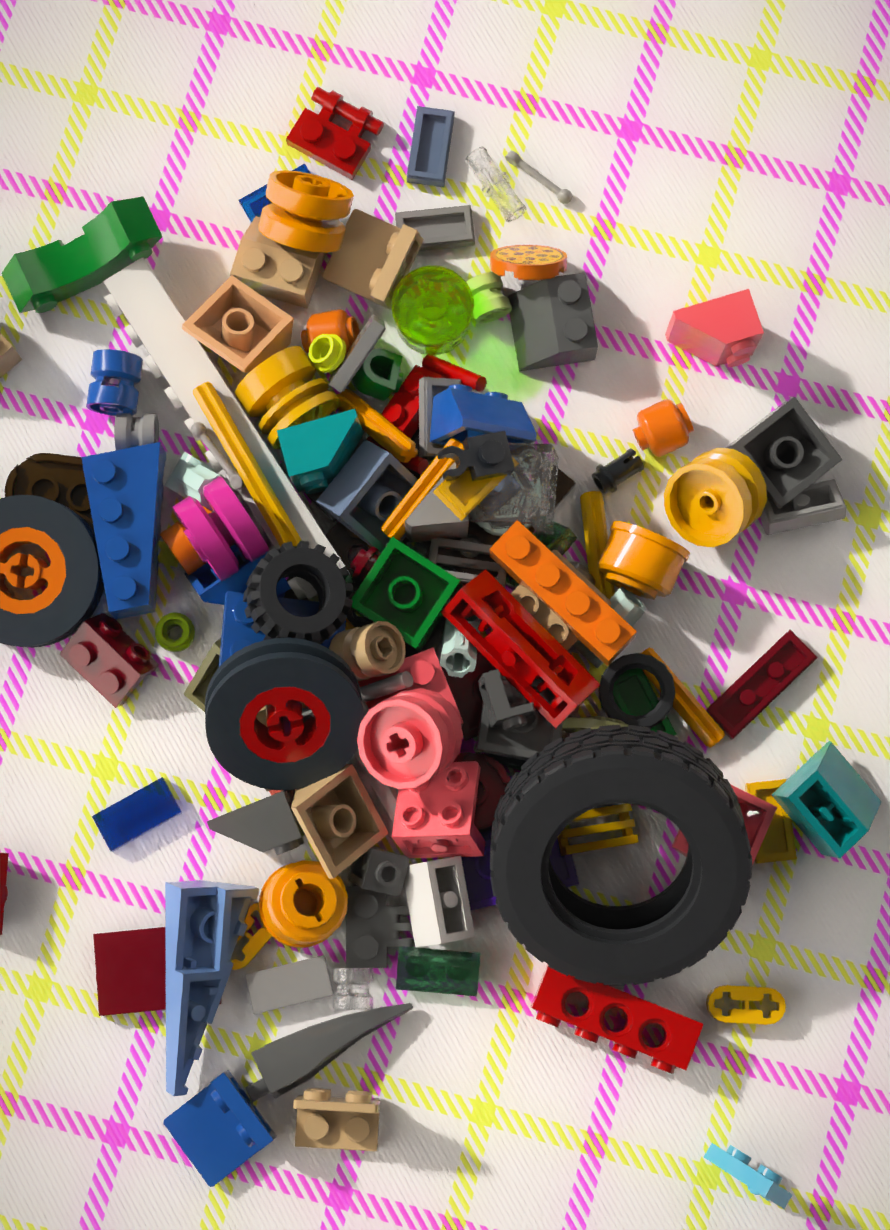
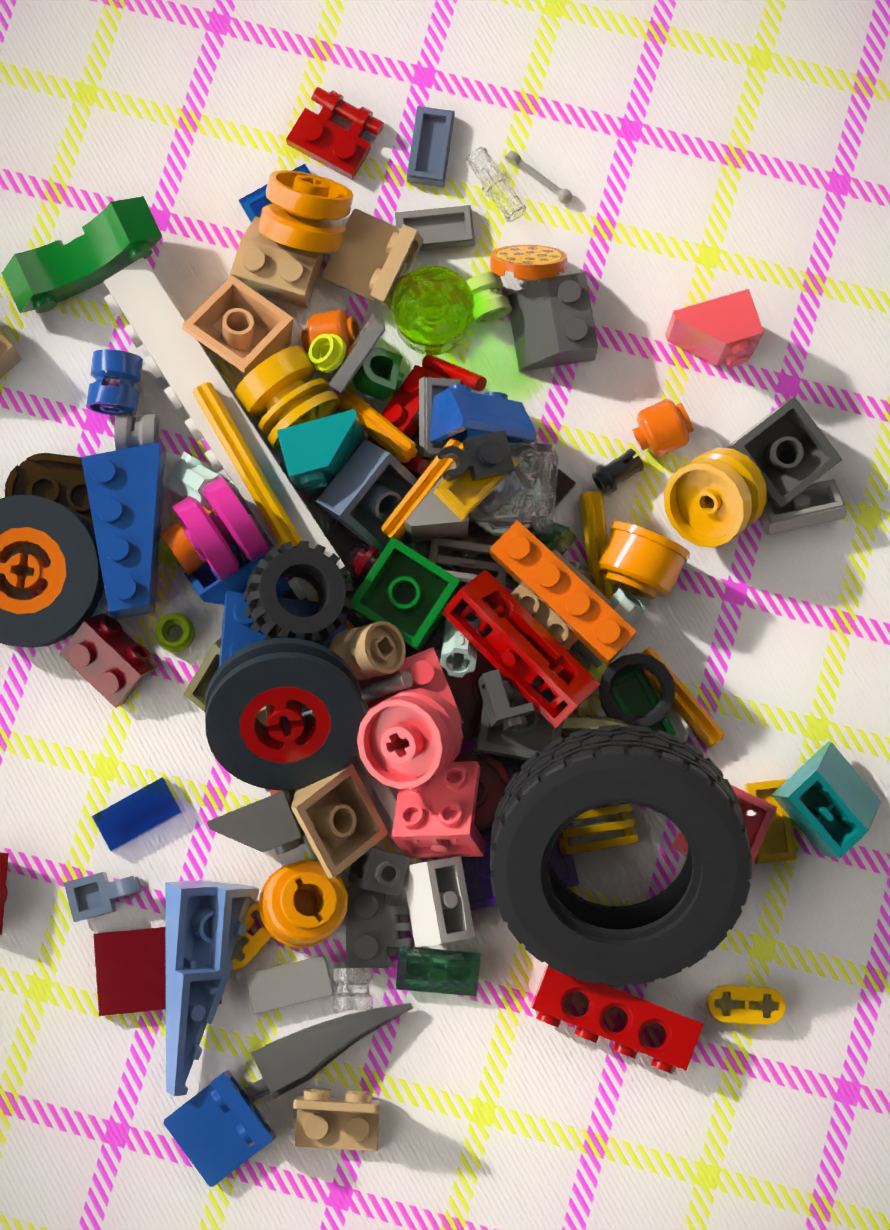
(94, 894): none -> sand blue plate
(199, 430): light grey hinge -> none
(759, 1182): medium azure plate -> none
(761, 684): dark red tile -> none

